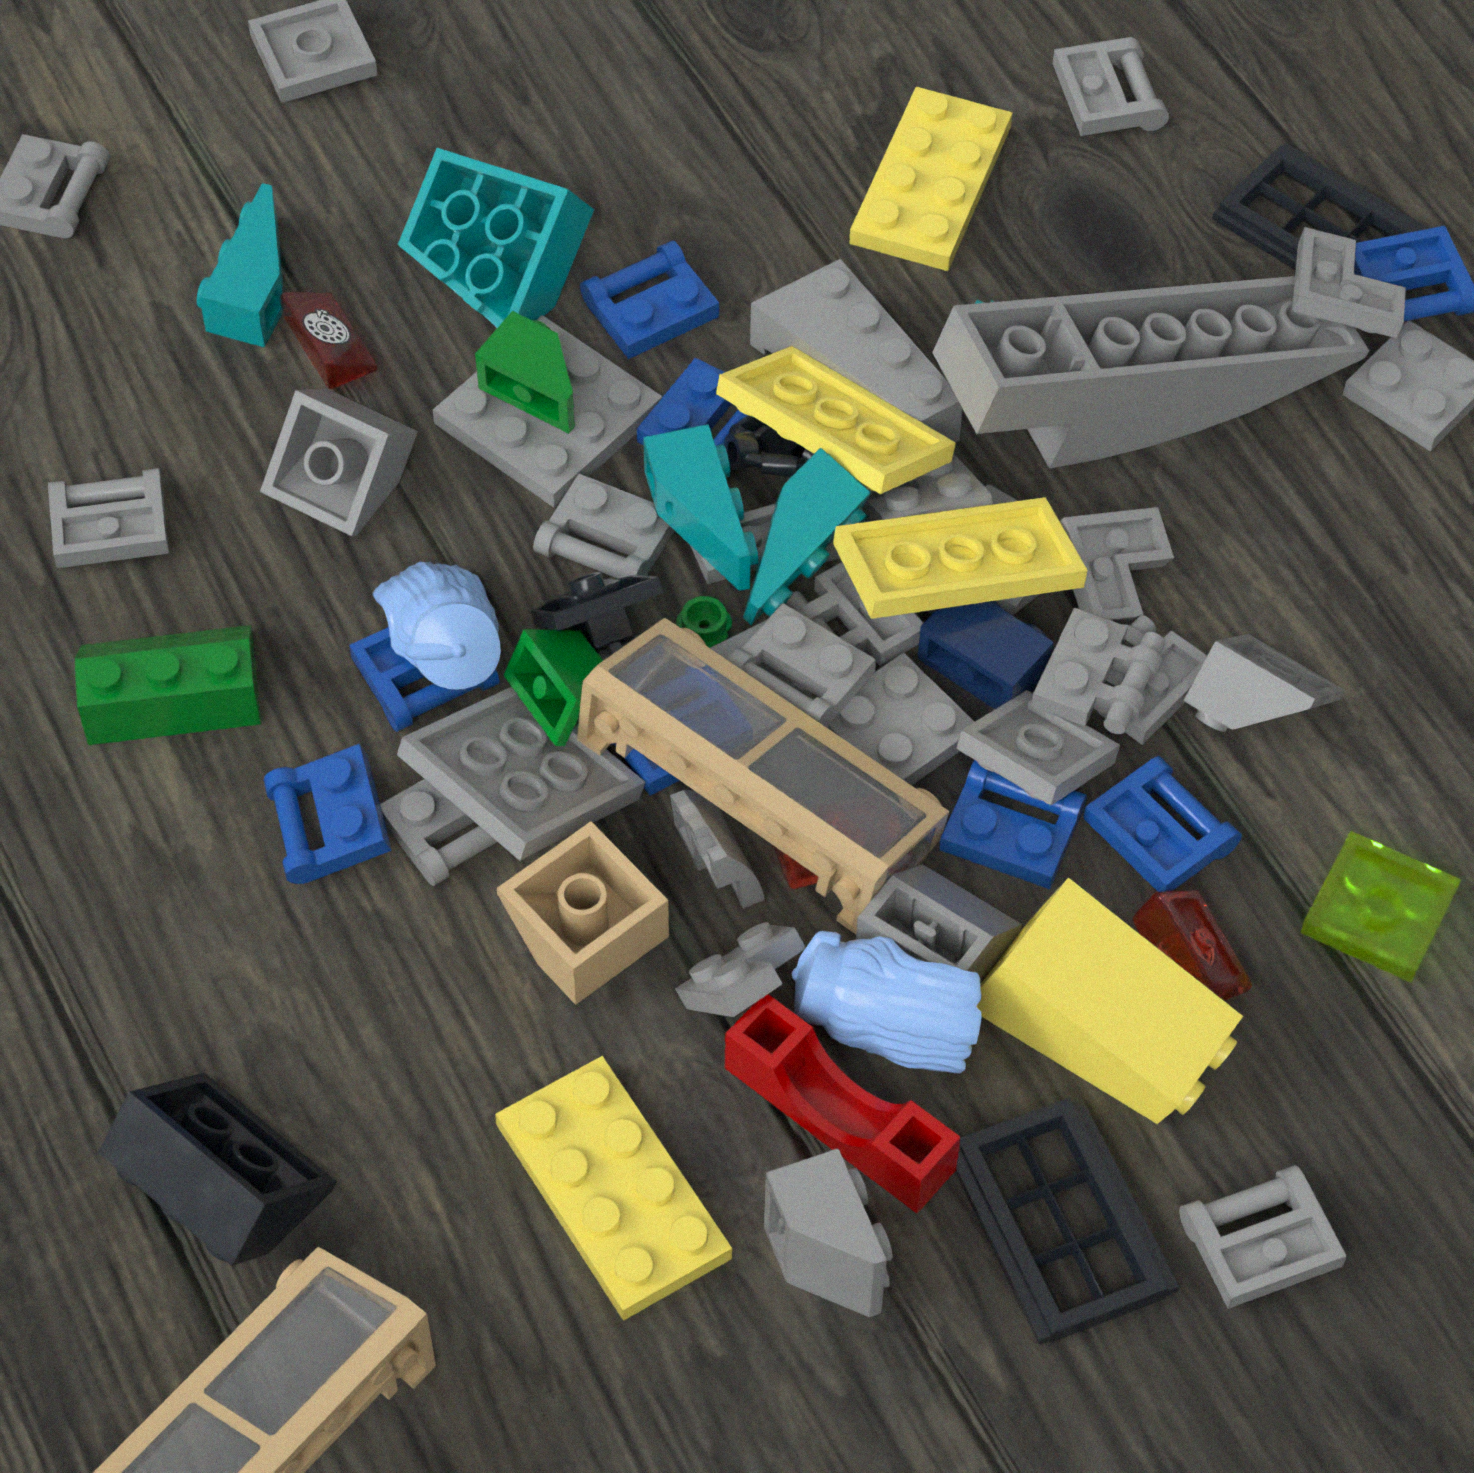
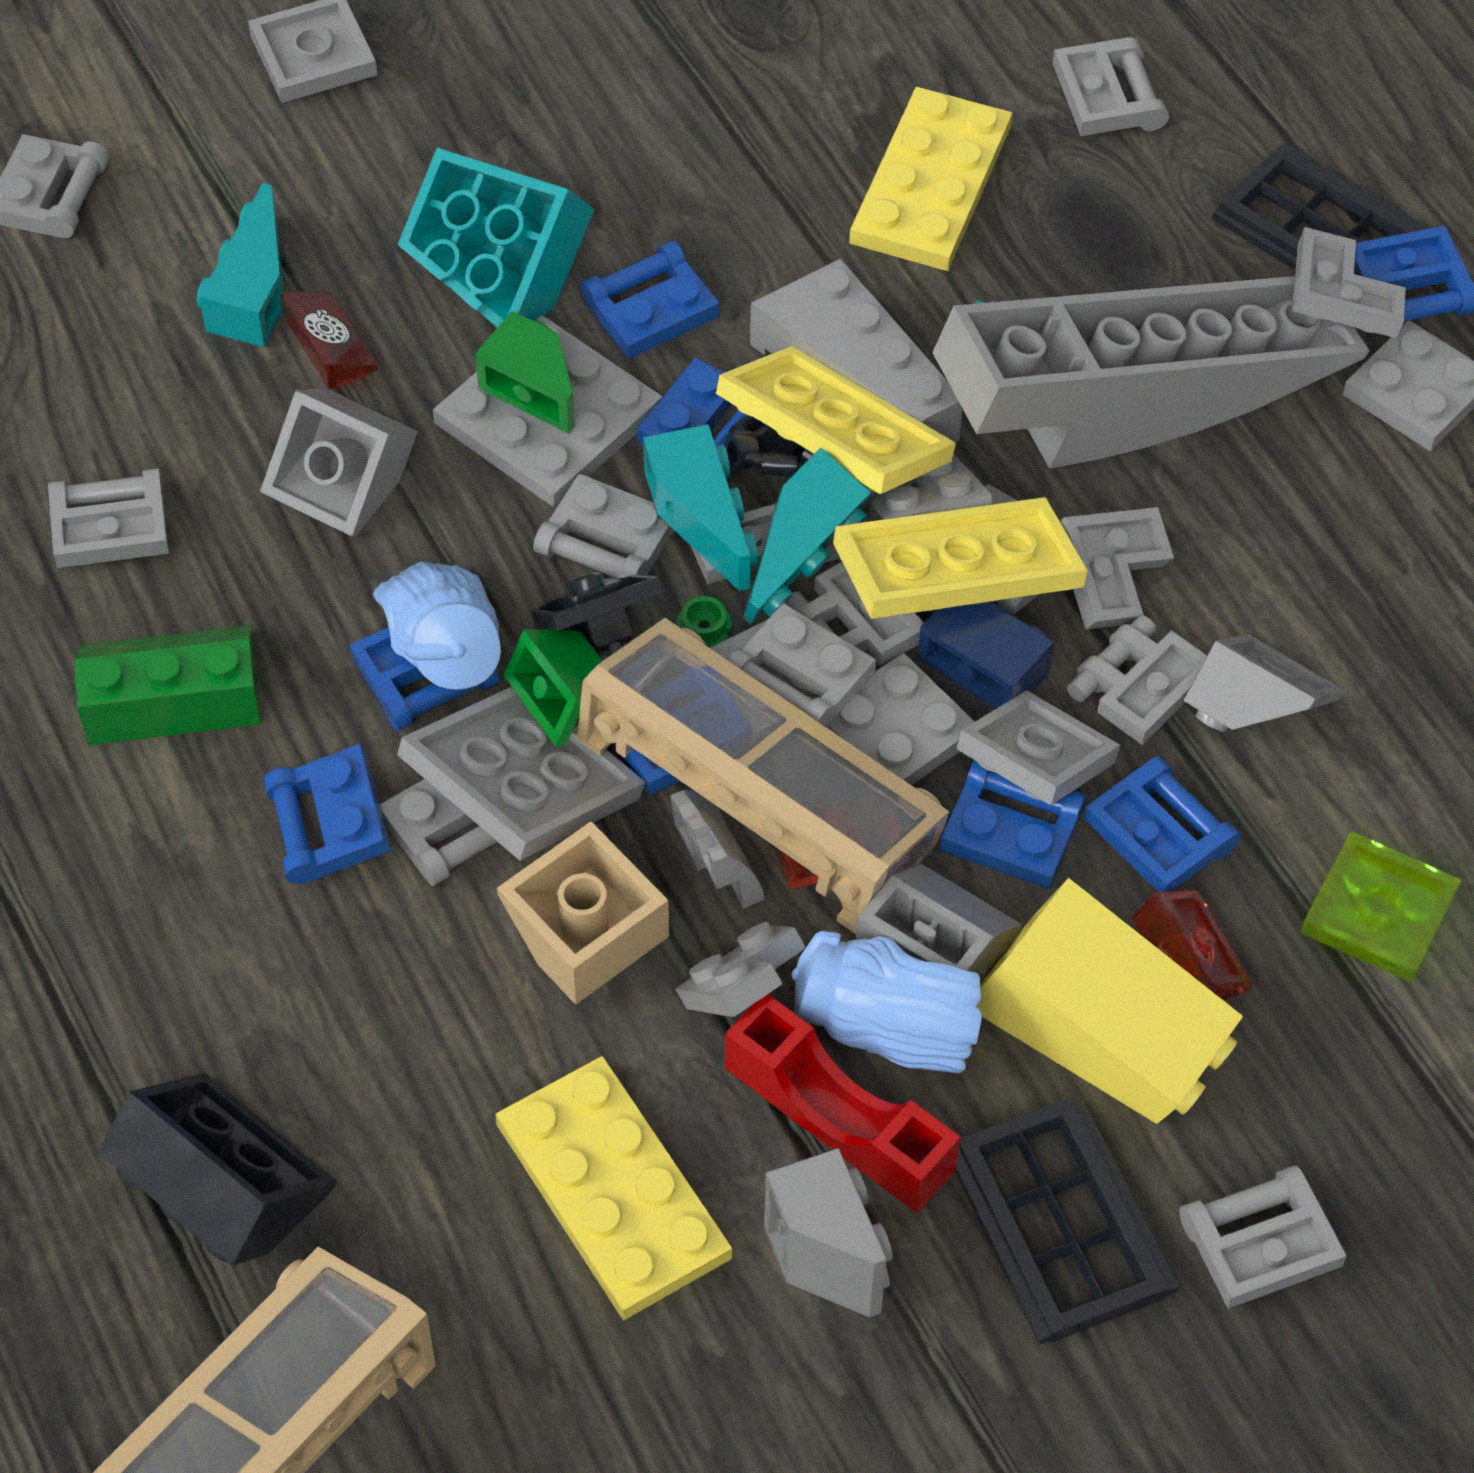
(1081, 665): light grey plate -> none

